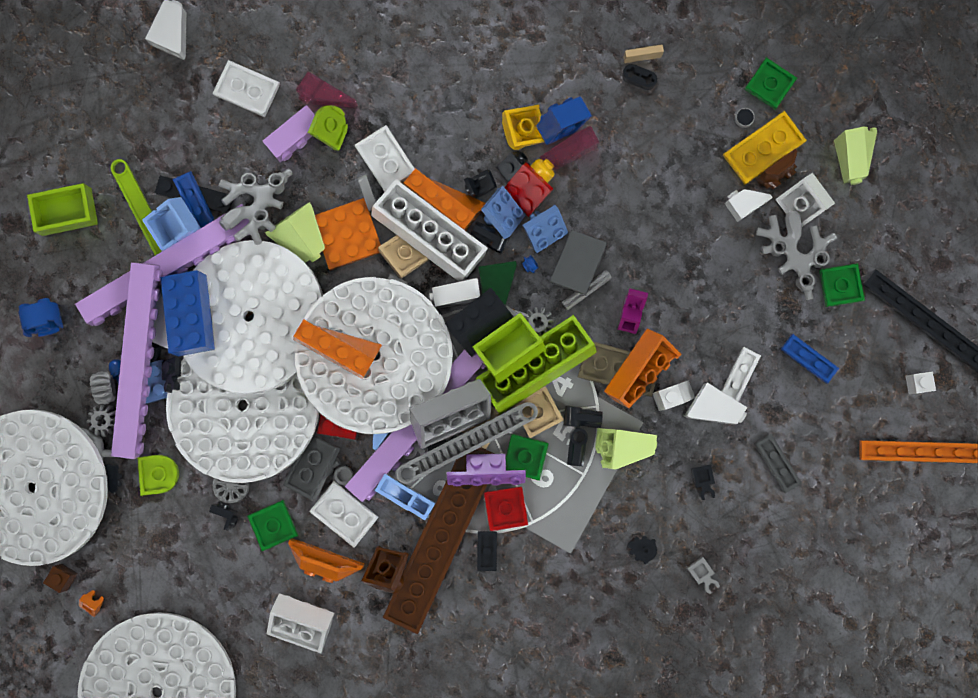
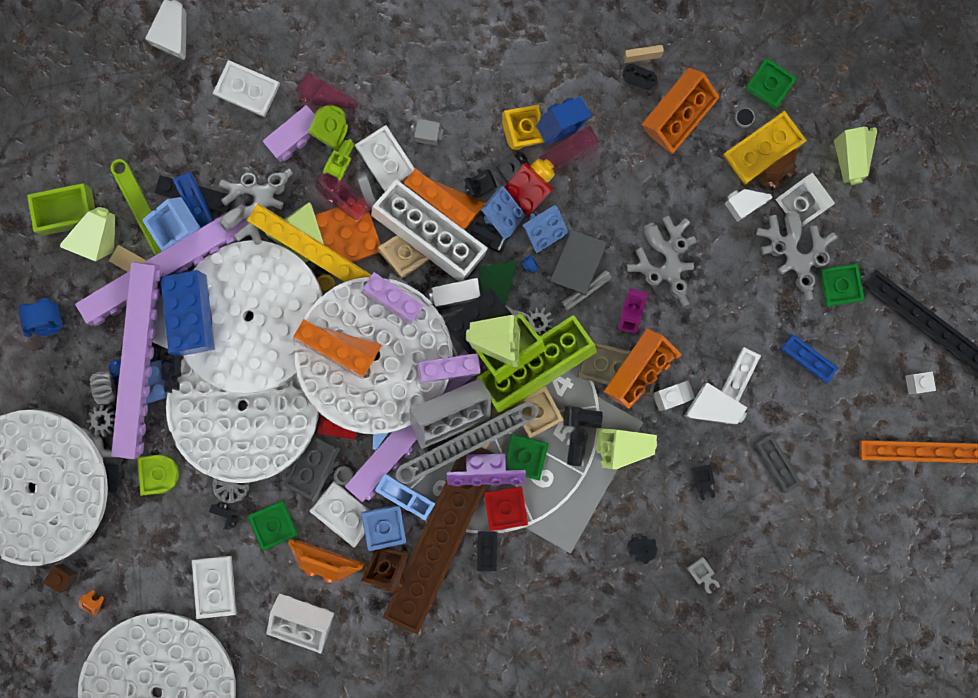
(92, 235): none -> yellowish green slope
(123, 258): none -> tan tile
(214, 587): none -> white tile
(305, 244): none -> yellow plate
(326, 283): none -> yellow plate
(339, 161): none -> lime connector
(342, 196): none -> clear pink slope
(383, 527): none -> medium blue plate
(392, 298): none -> lavender brick
(428, 132): none -> light grey brick
(448, 368): none -> lavender brick
(496, 338): none -> yellowish green slope
(673, 267): none -> light grey plant
(681, 110): none -> orange slope

